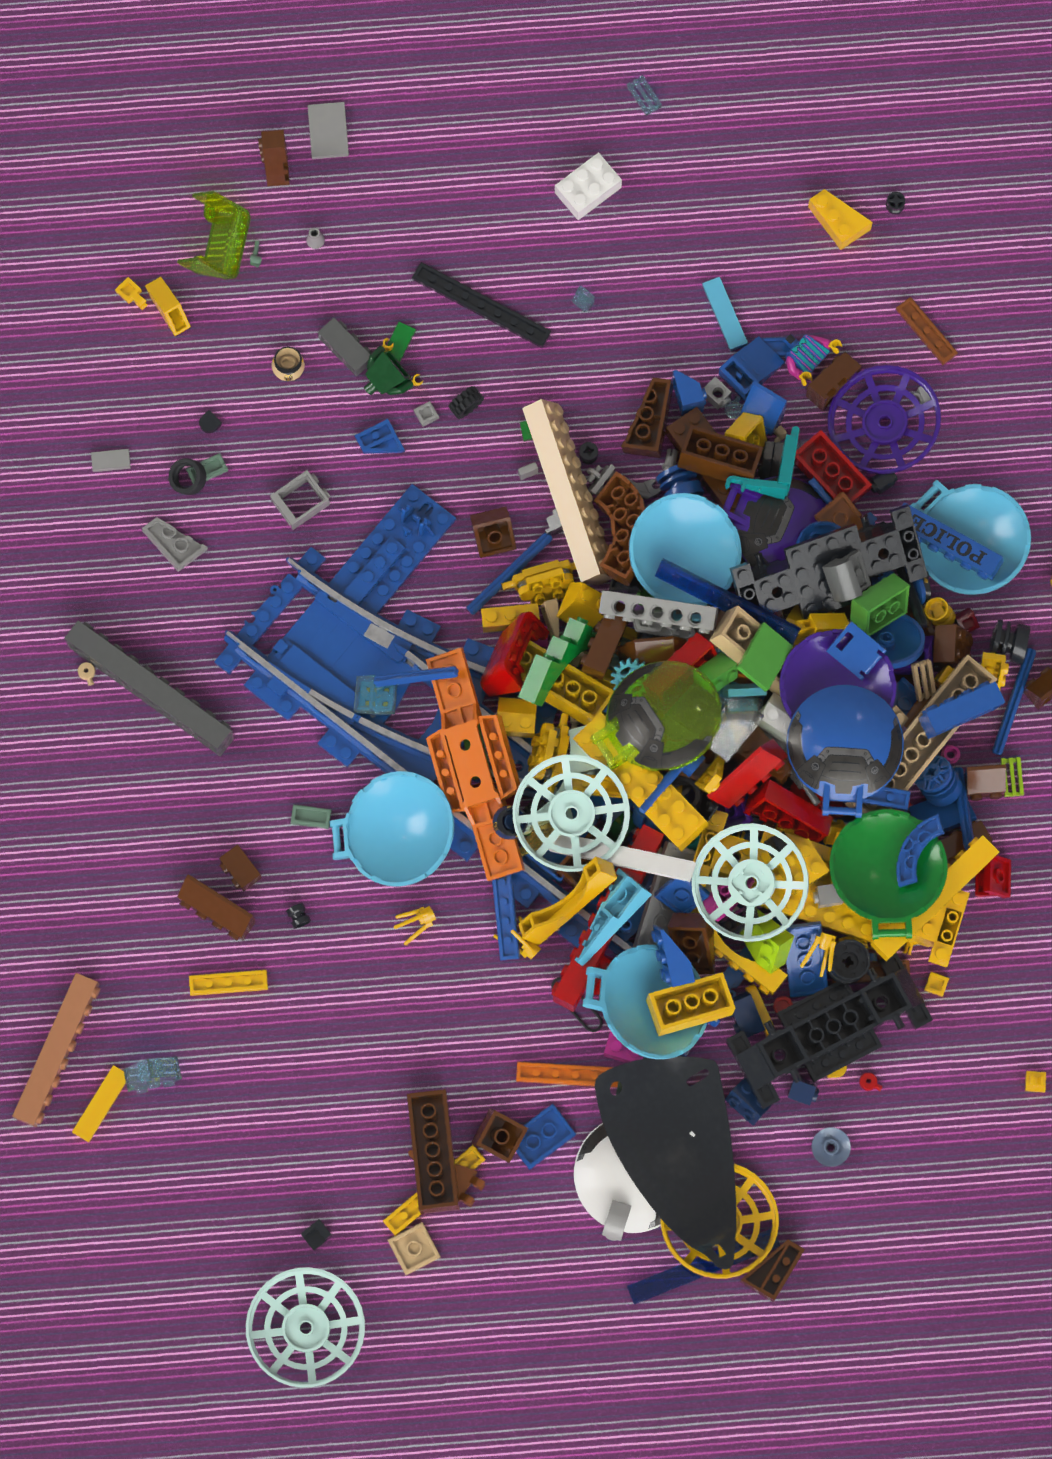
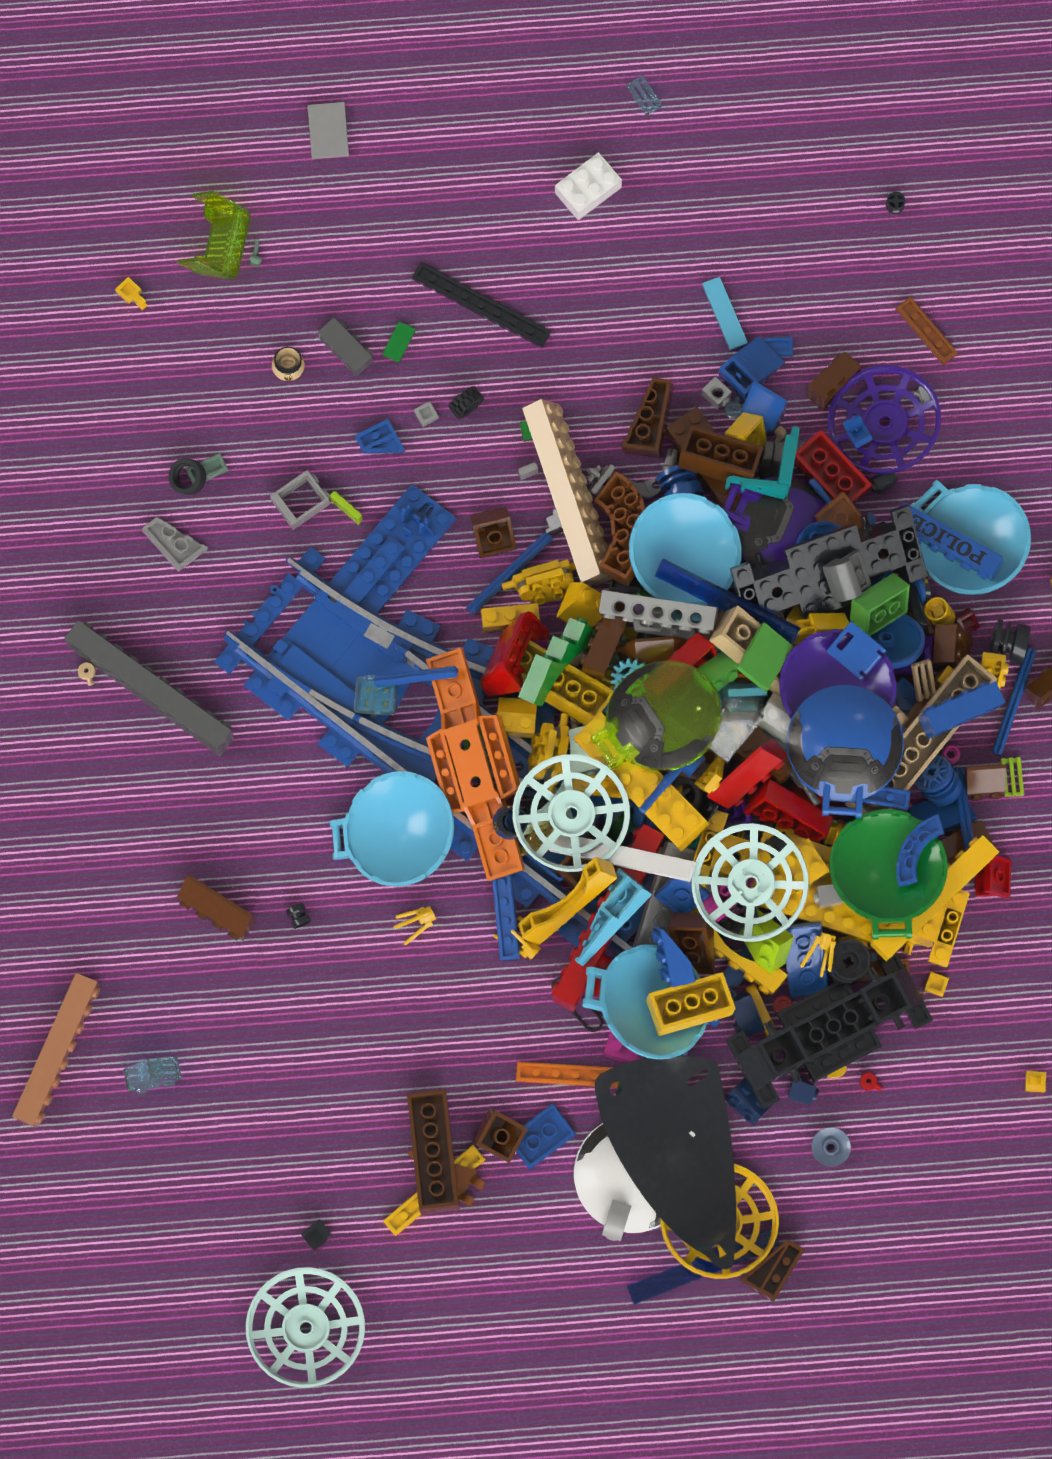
(100, 1104): yellow tile -> none
(110, 460): light grey tile -> none
(168, 306): yellow slope -> none
(209, 422): black tile -> none
(228, 982): yellow tile -> none
(240, 868): reddish brown brick -> none
(275, 157): reddish brown wedge -> none
(311, 816): sand green tile -> none
(315, 238): light grey cone -> none
(346, 507): none -> lime tile
(387, 373): dark green torso -> none
(414, 1248): tan tile -> none
(549, 611): tan slope -> none
(583, 299): clear light blue slope -> none
(587, 456): black wheel -> none
(688, 393): blue slope -> none
(807, 354): torso -> none
(838, 218): yellow wedge -> none
(857, 431): none -> blue bracket

